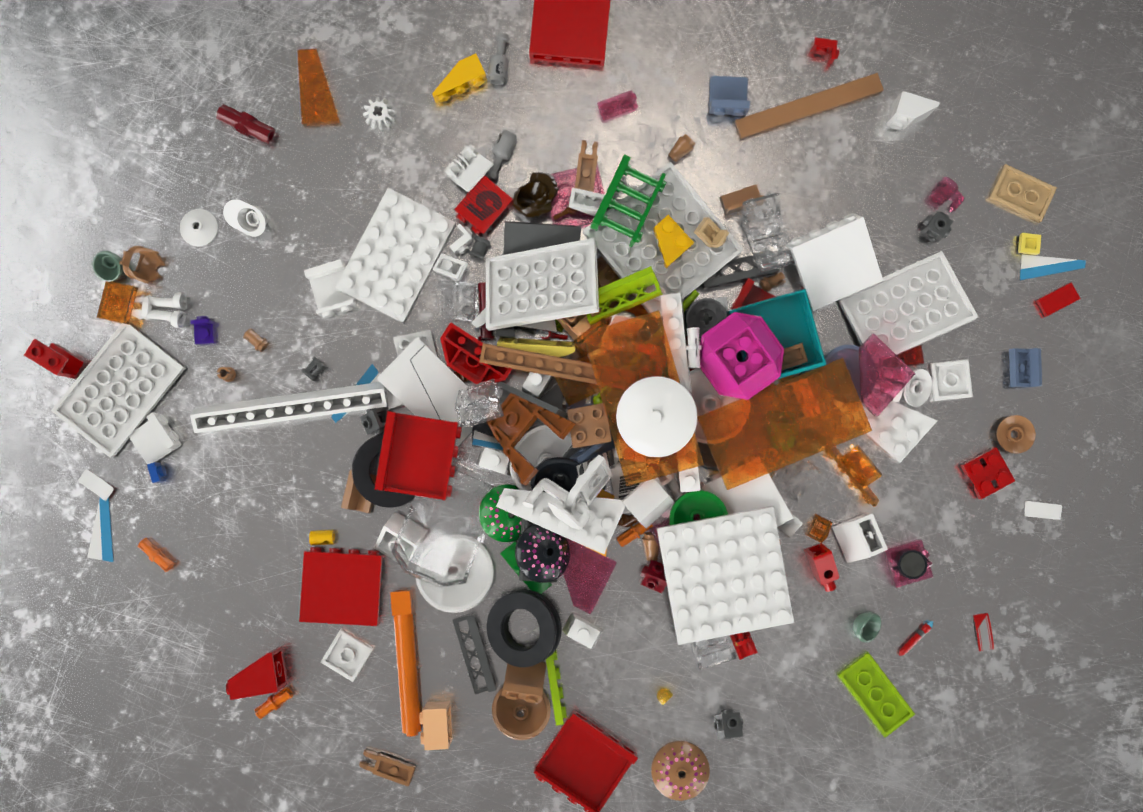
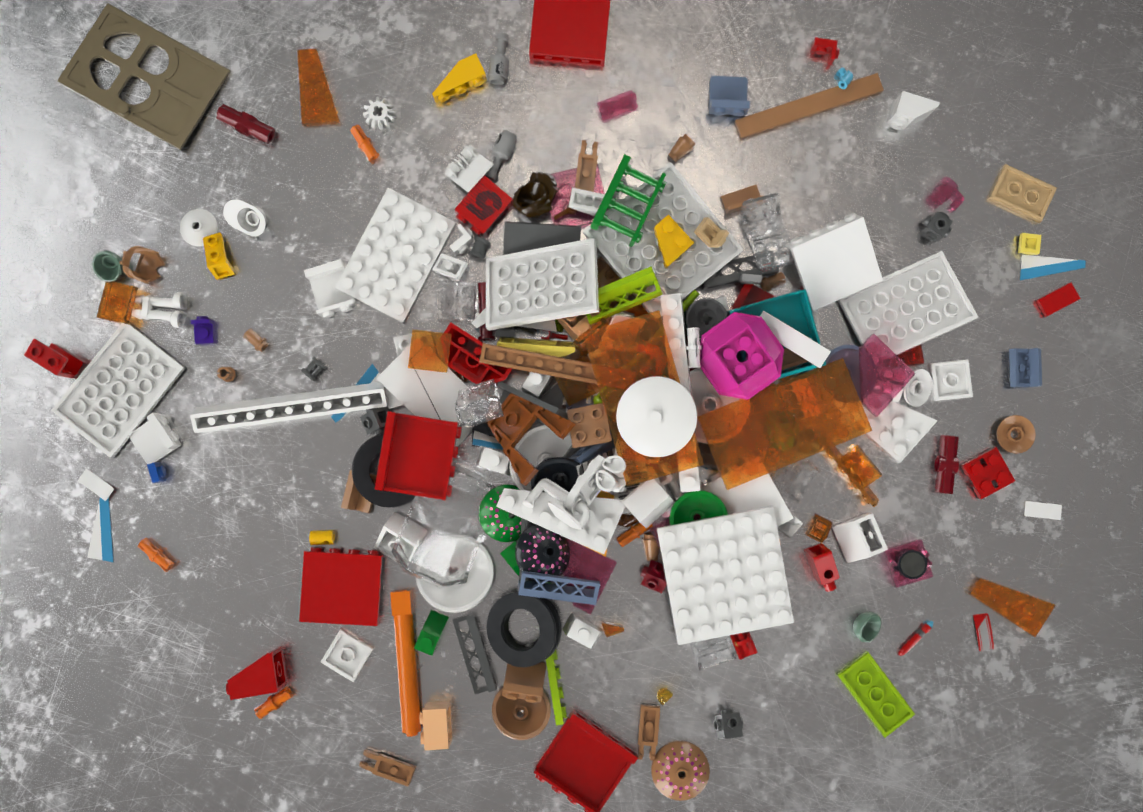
(176, 95): none -> dark tan door
(216, 256): none -> yellow bracket
(364, 143): none -> orange axle
(429, 351): none -> clear orange plate
(431, 632): none -> green slope
(558, 591): none -> sand blue fence
(612, 628): none -> clear orange slope
(613, 482): none -> white piece
(648, 729): none -> medium nougat hinge
(750, 279): none -> light grey tile
(796, 341): none -> white slope
(845, 77): none -> medium azure arm
(946, 464): none -> dark red piece
(1018, 608): none -> clear orange wing

